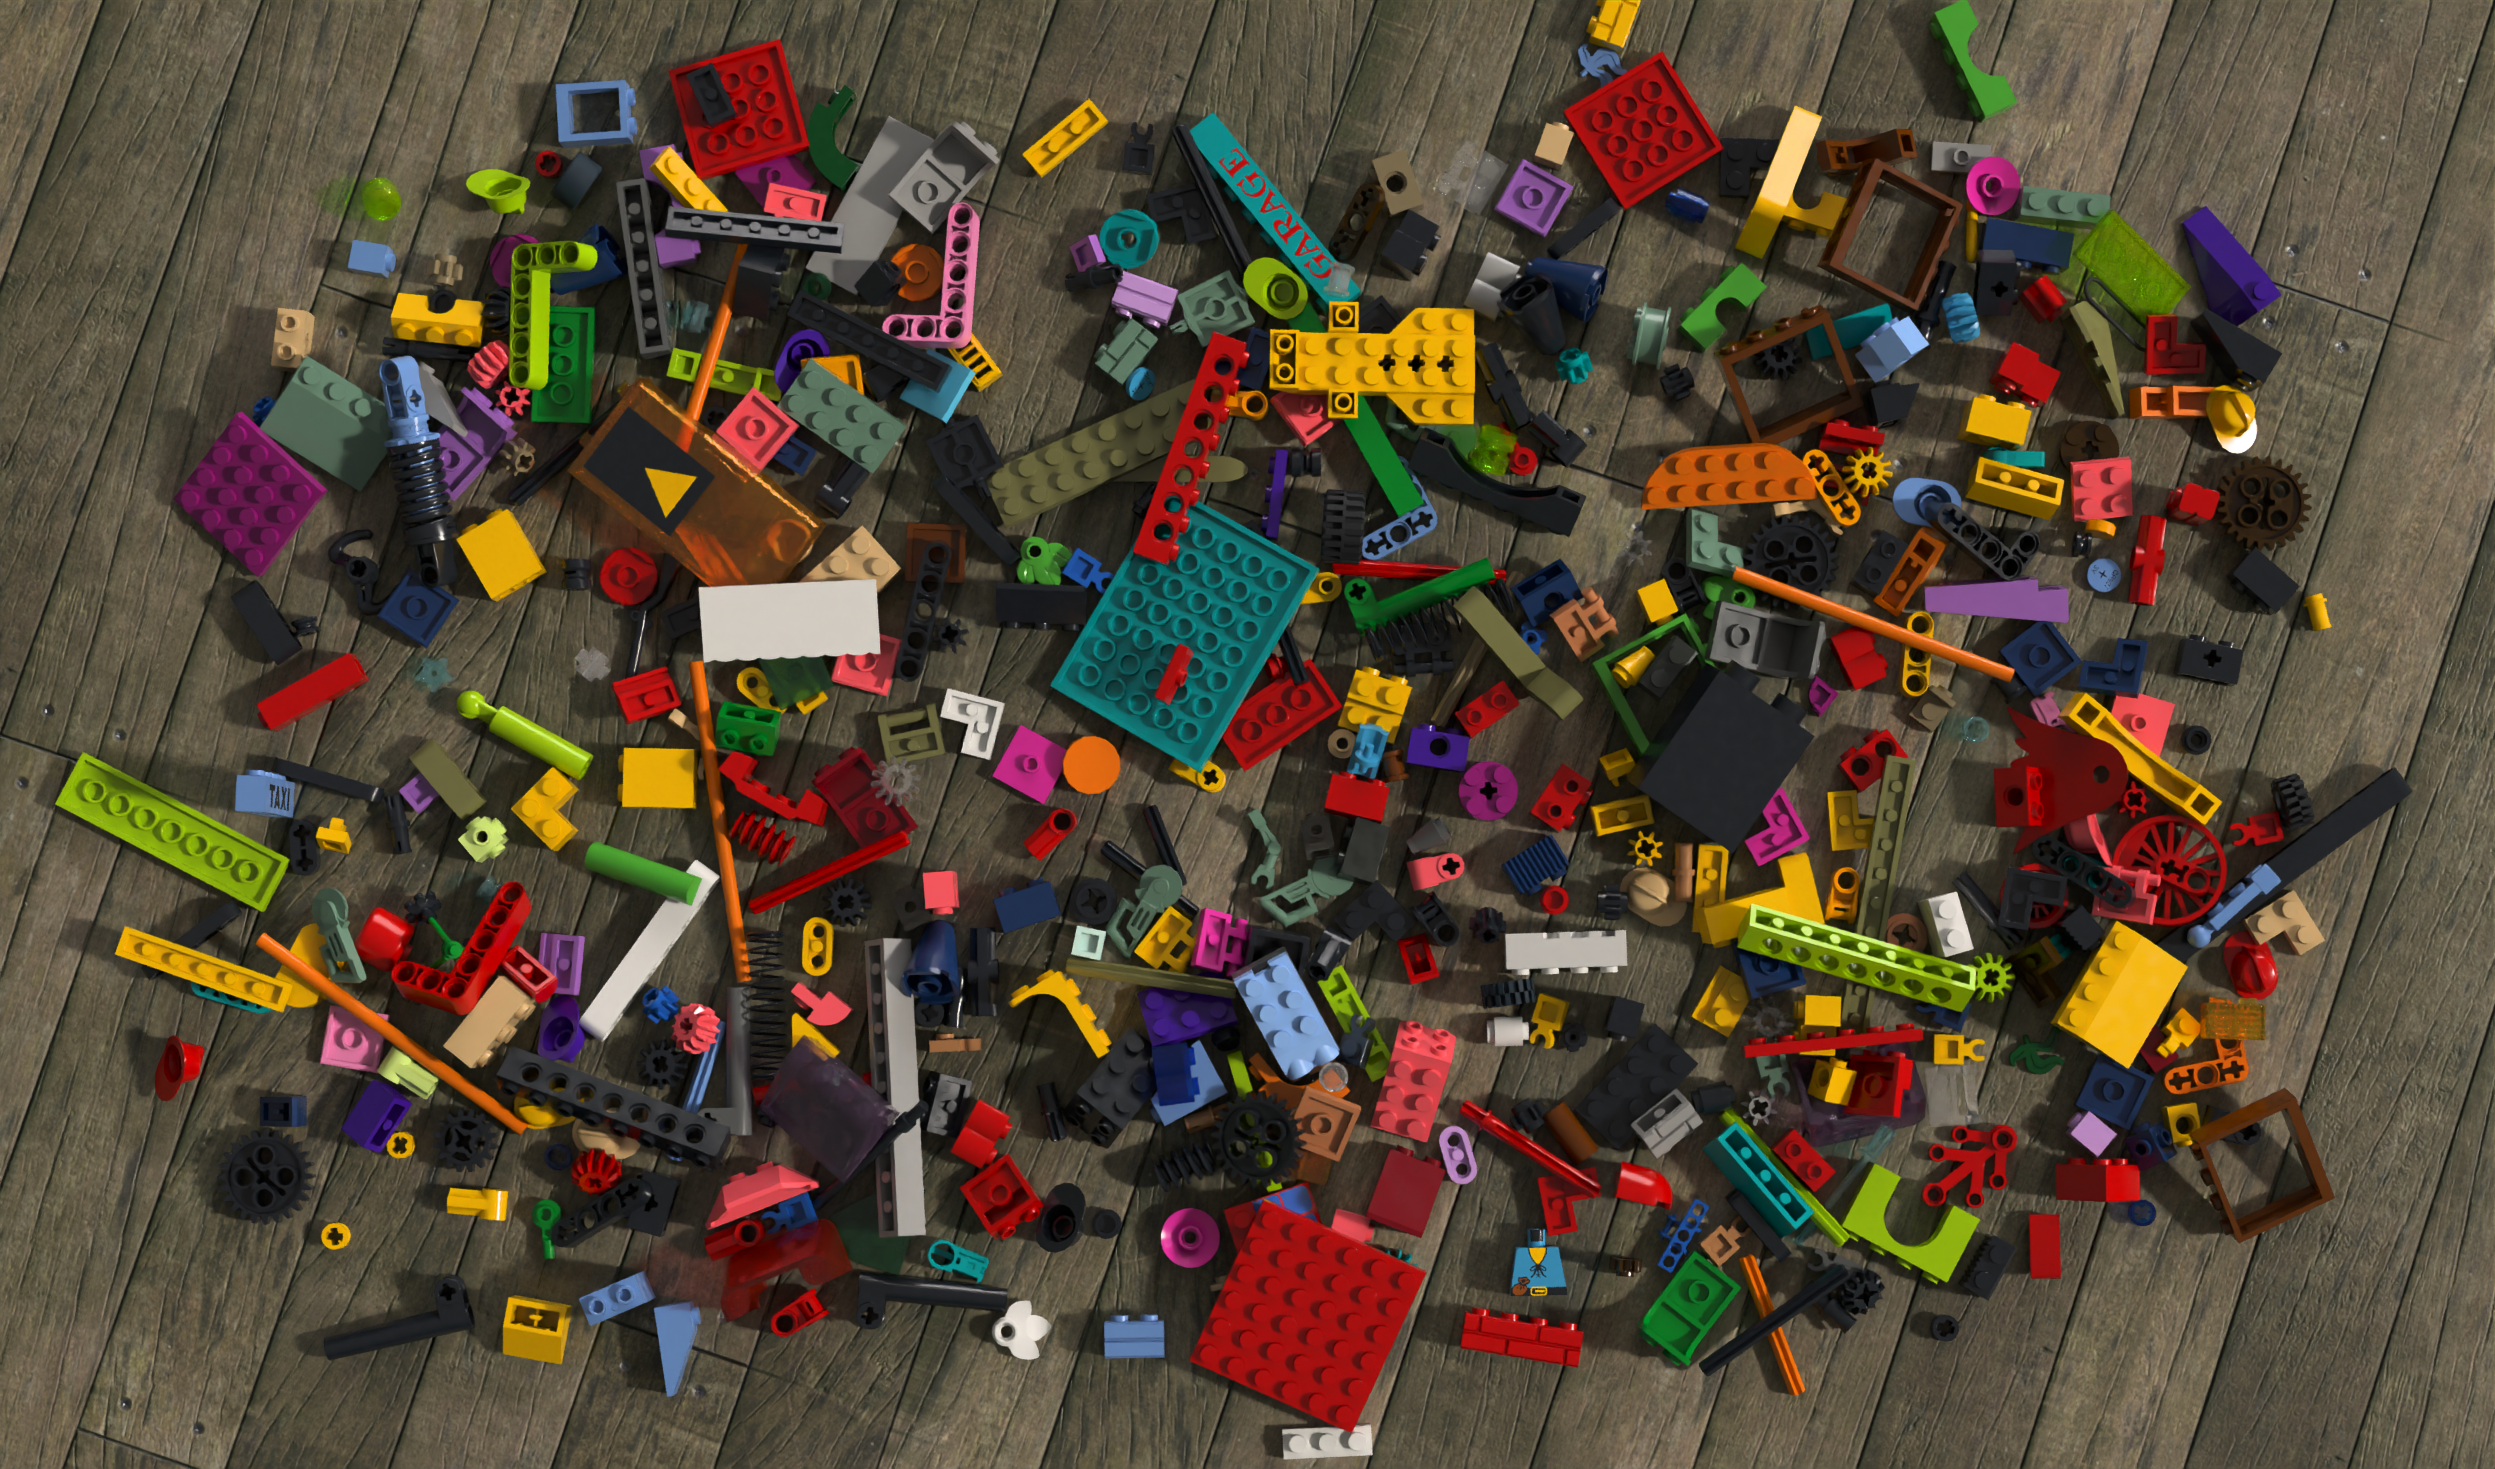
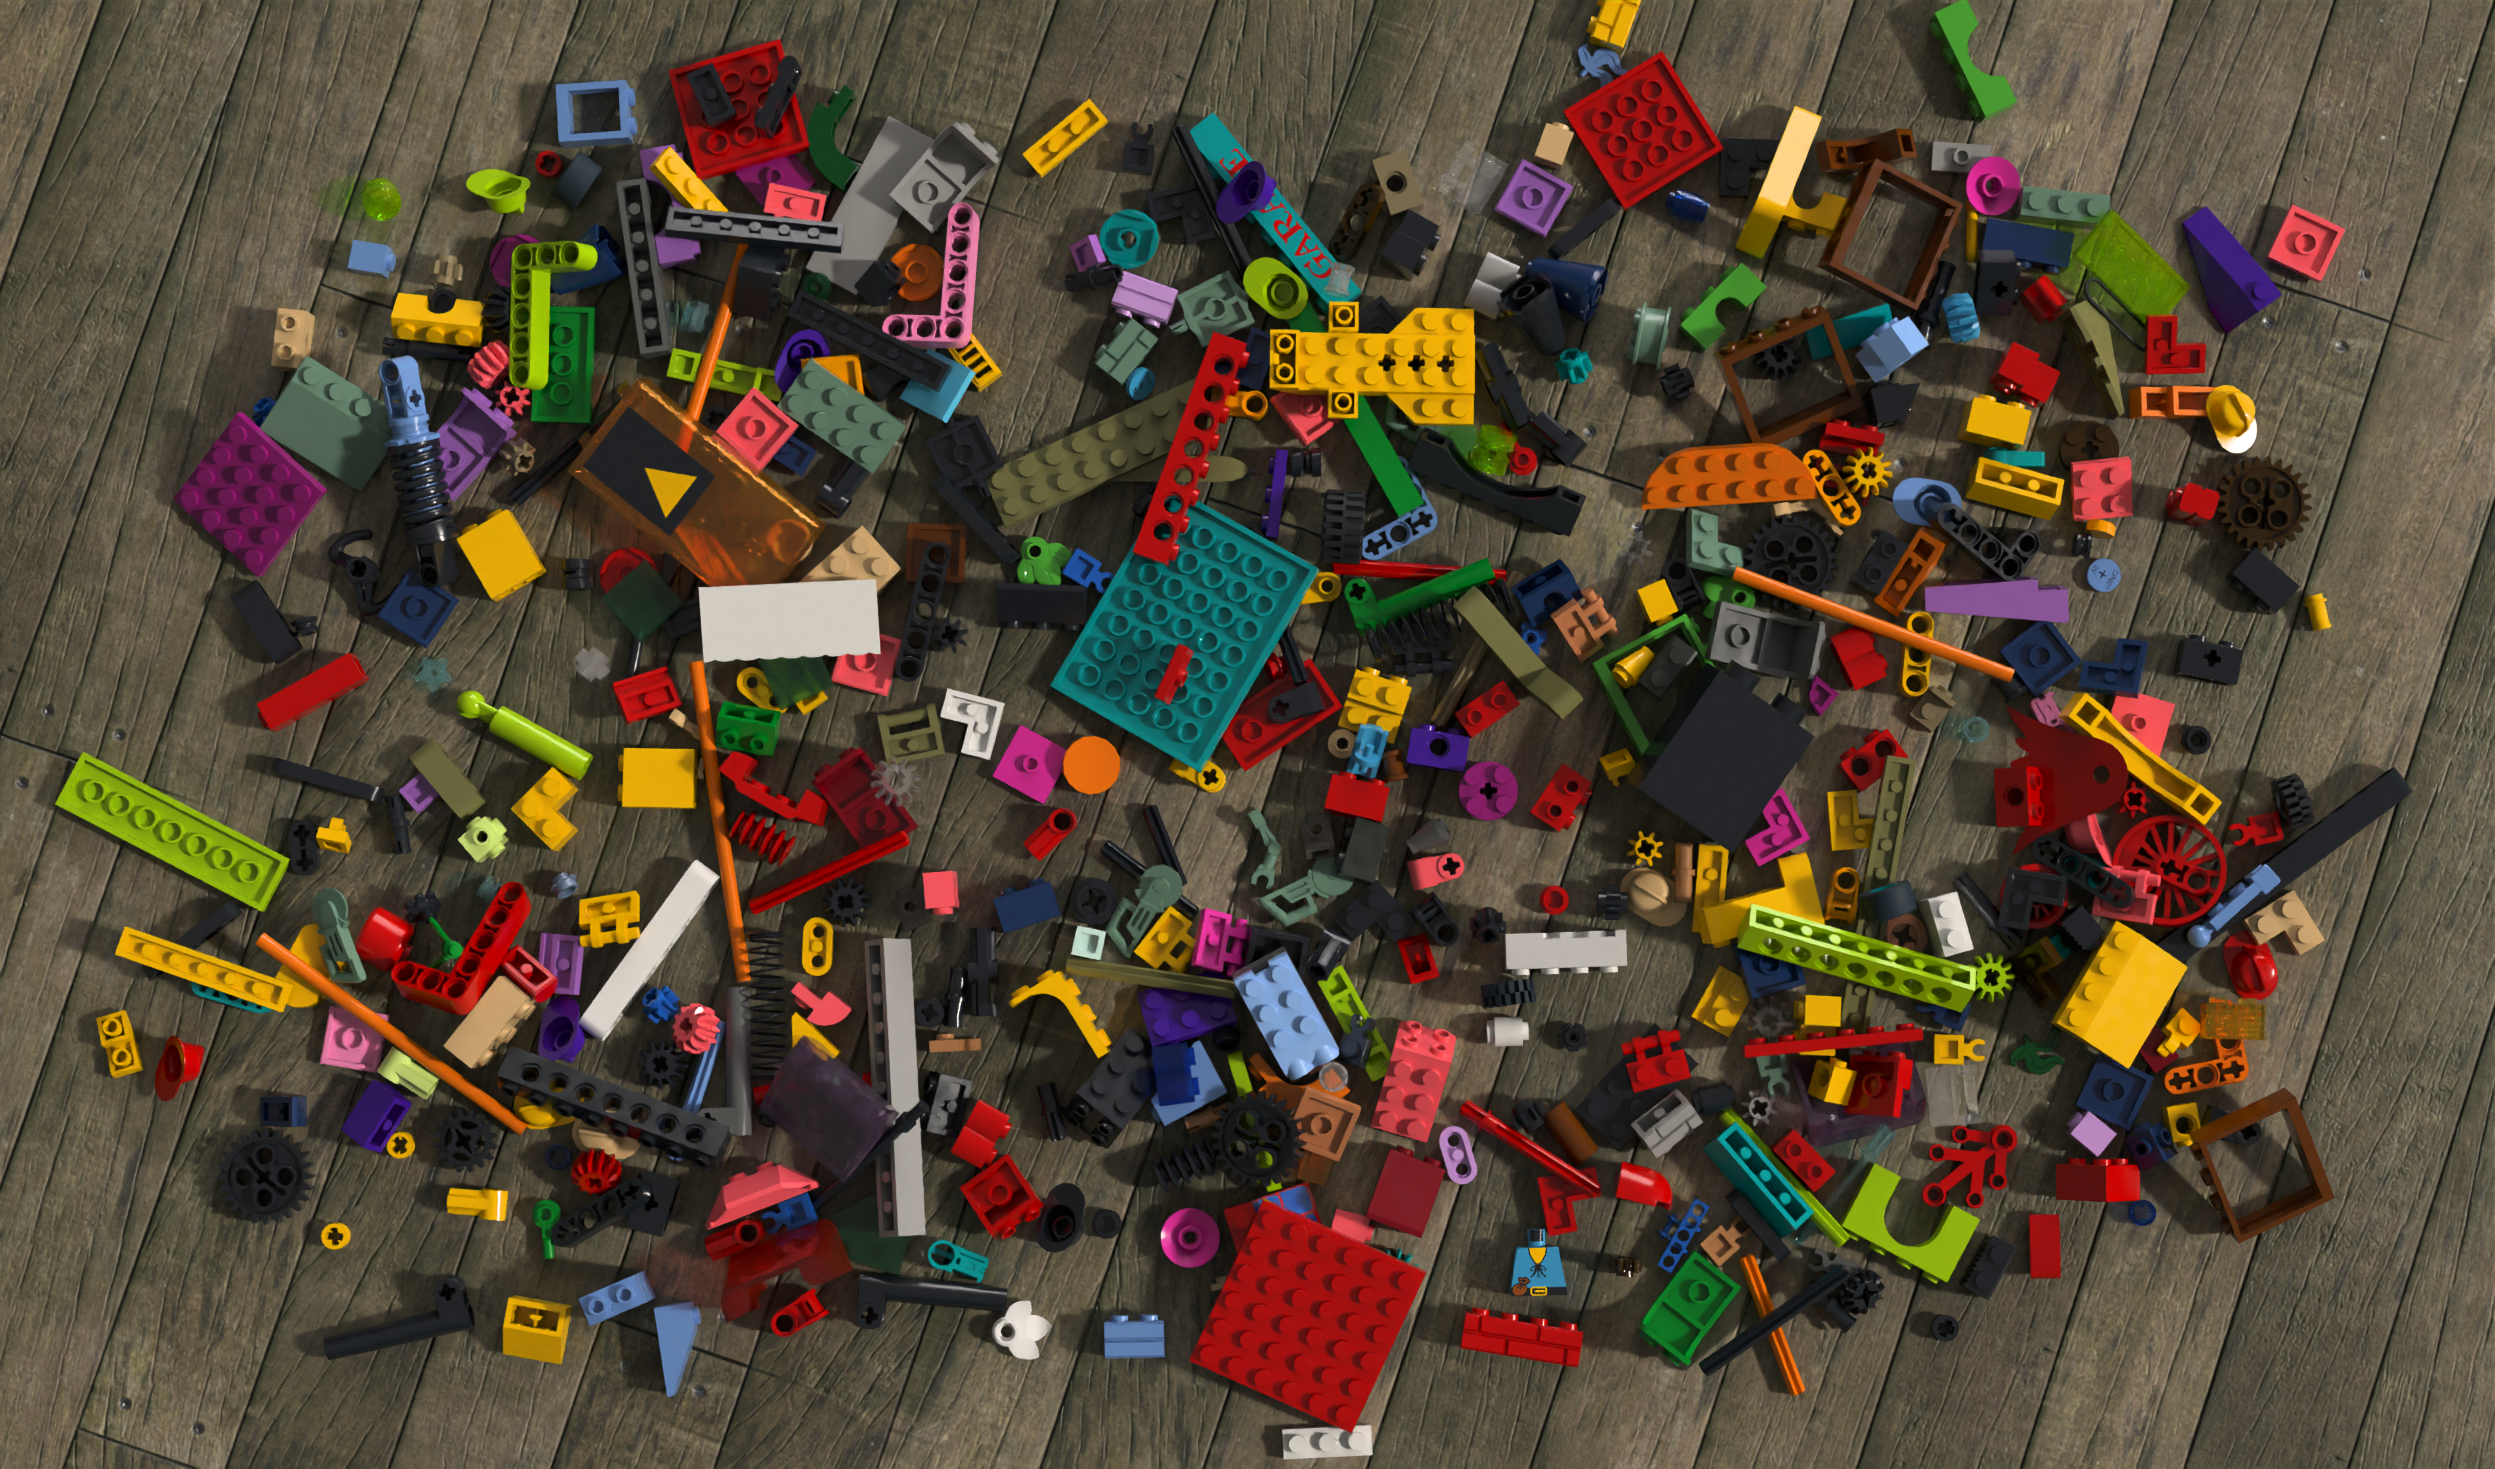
(120, 1044): none -> yellow slope
(264, 794): medium blue brick -> none
(437, 400): light grey slope -> none
(564, 885): none -> sand blue plate
(609, 911): none -> yellow plate
(642, 601): none -> clear green plate
(642, 873): bright green brick -> none
(778, 97): none -> black hinge
(933, 966): dark blue cone -> none
(1246, 192): none -> dark purple piece
(1300, 701): none -> black piece
(1535, 865): dark blue brick -> none
(1550, 1015): yellow plate -> none
(1621, 814): yellow brick -> none
(1622, 1018): black brick -> none
(1659, 1069): none -> red plate
(1888, 902): none -> black wheel
(2147, 560): red piece -> none
(2236, 352): black slope -> none
(2305, 243): none -> coral plate

